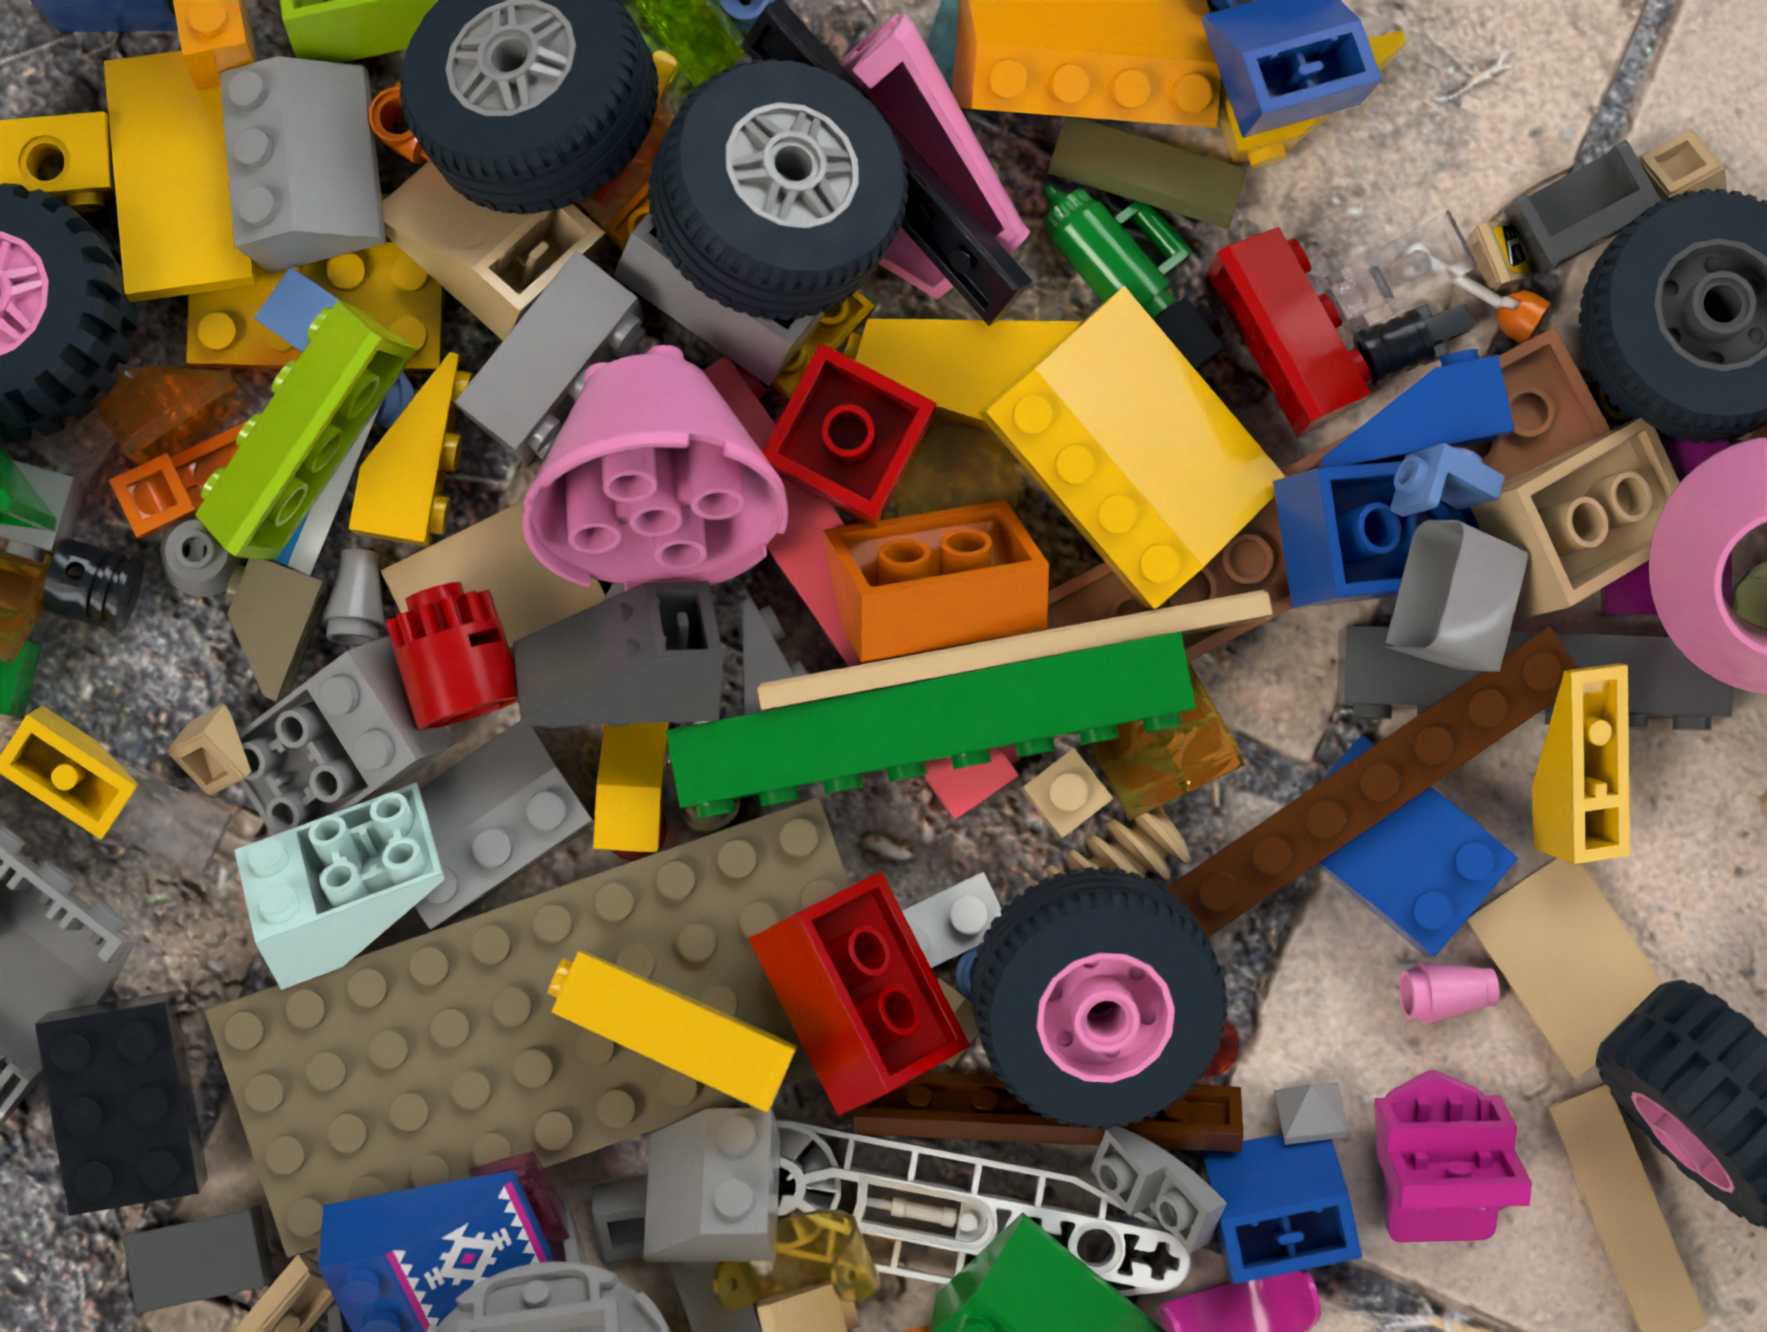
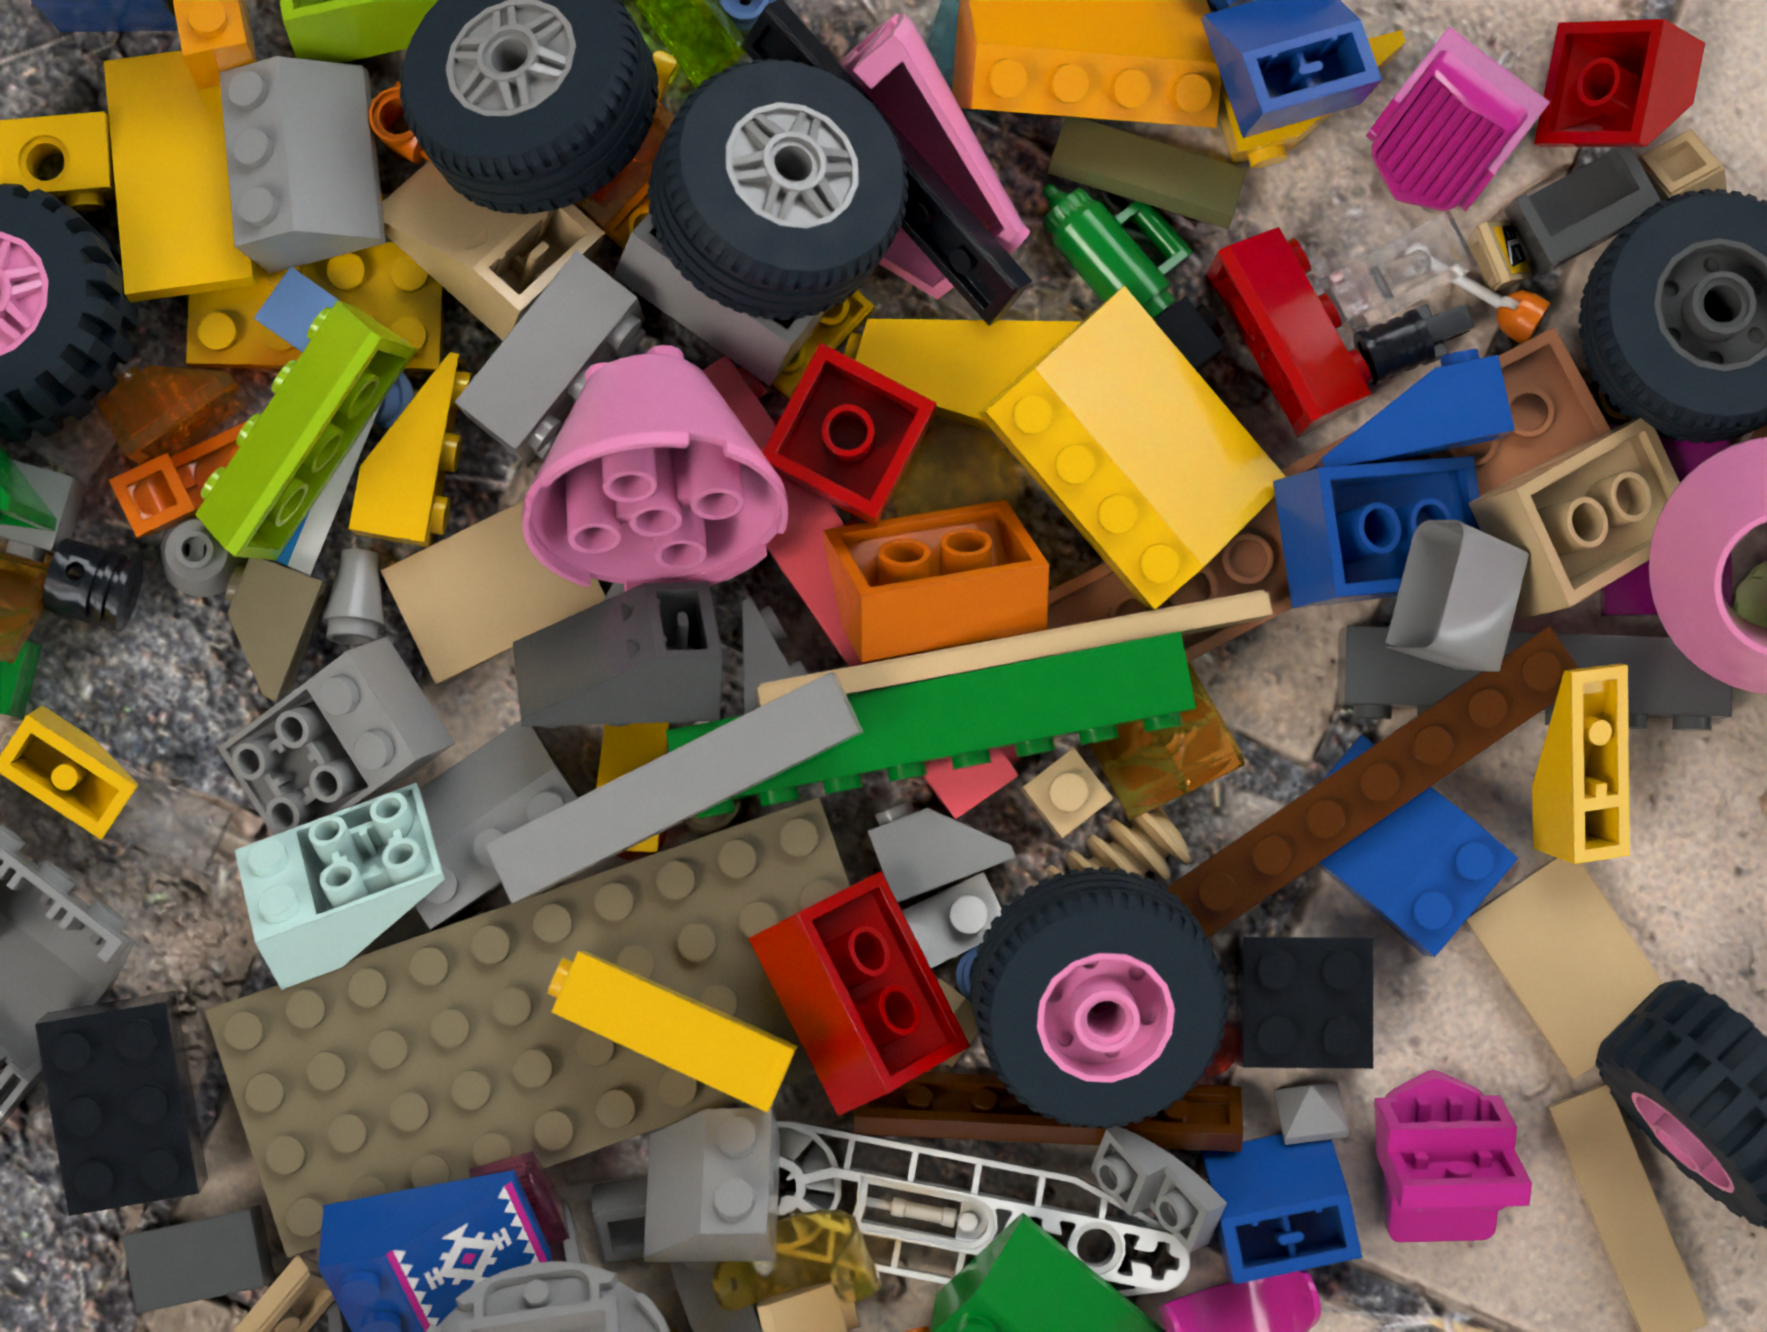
(211, 751): tan slope -> none
(452, 656): red gear -> none
(674, 787): none -> light grey tile
(930, 850): none -> light grey slope
(1304, 1002): none -> black brick
(1443, 475): medium blue bracket -> none
(1446, 991): bright pink cone -> none
(1451, 126): none -> dark pink piece
(1617, 82): none -> red slope

